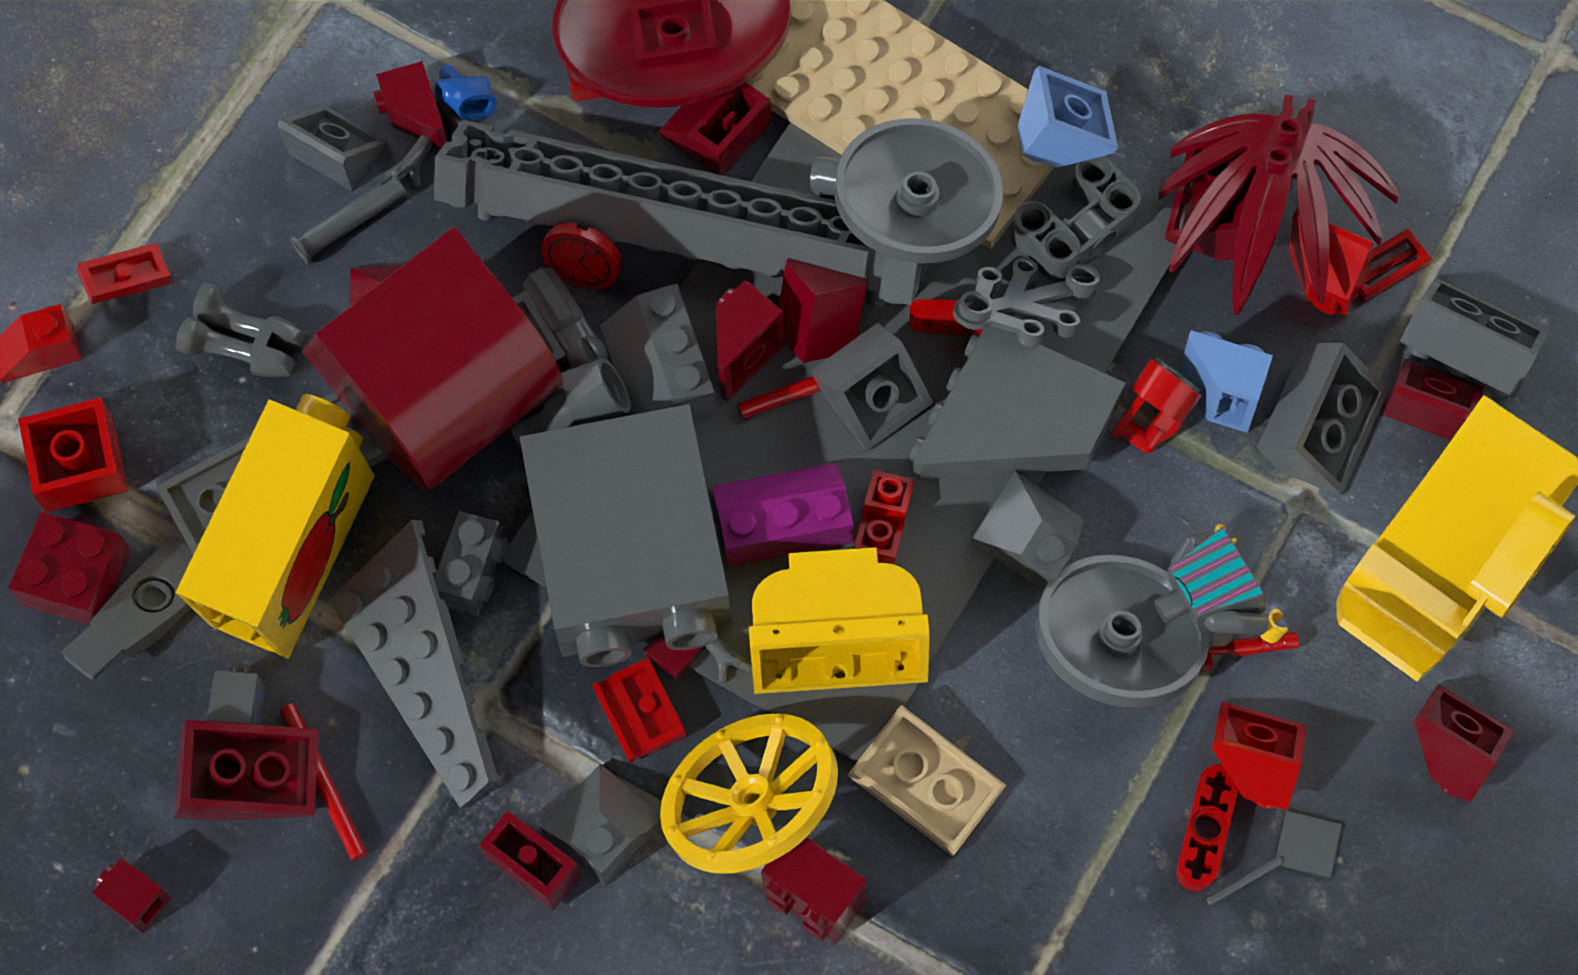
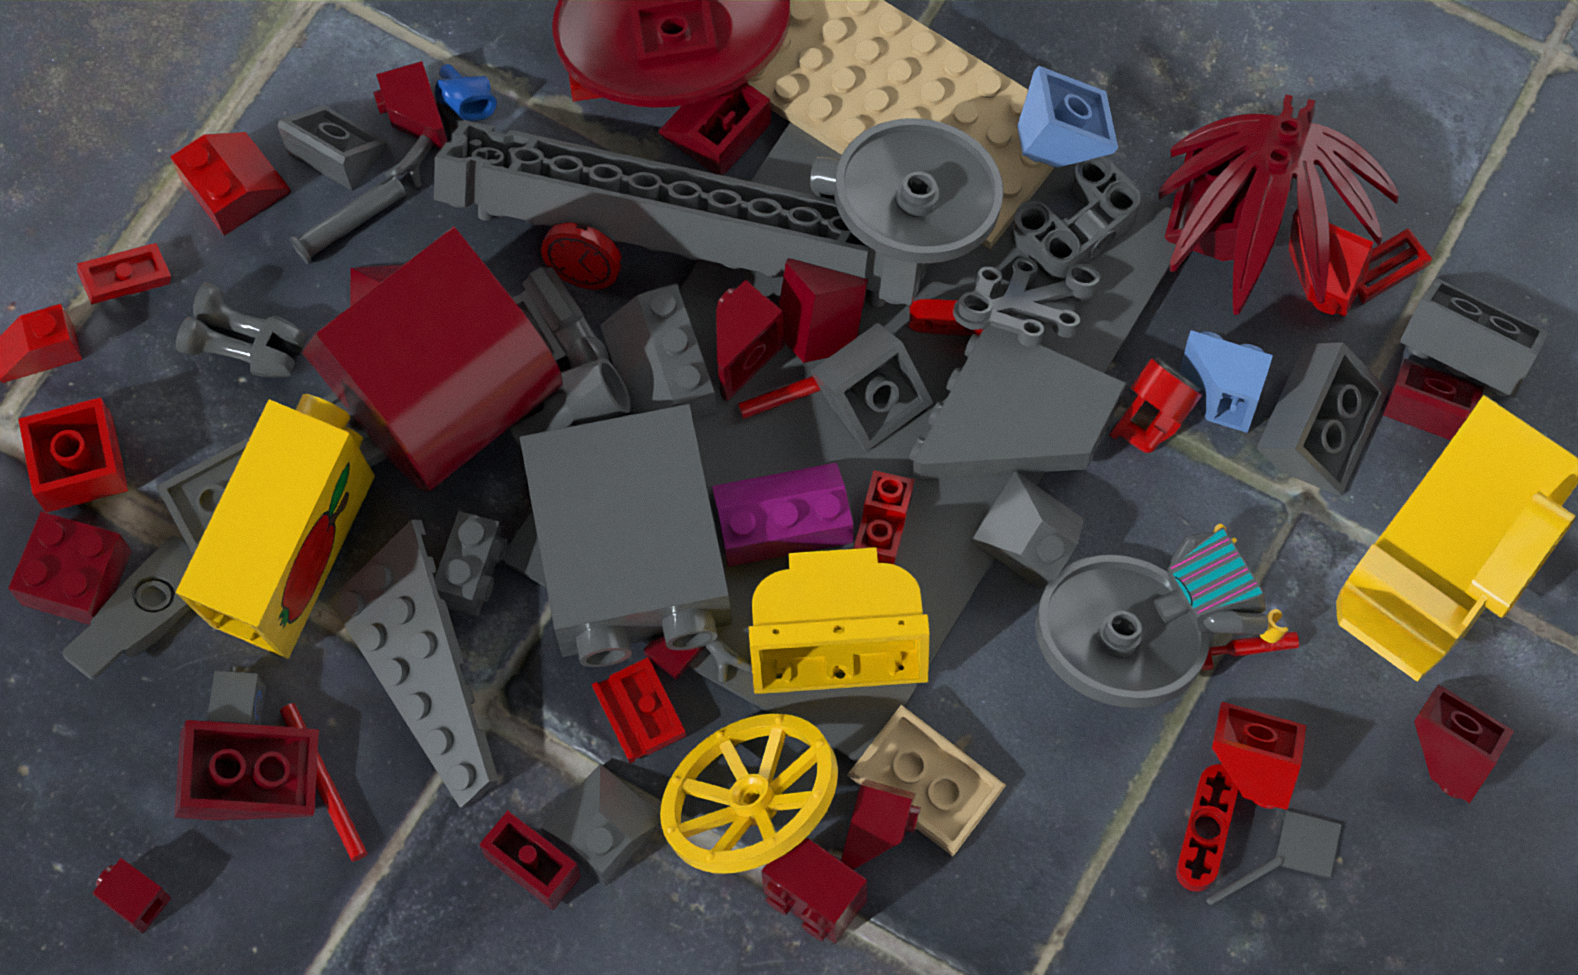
(229, 178): none -> red slope
(878, 822): none -> dark red slope

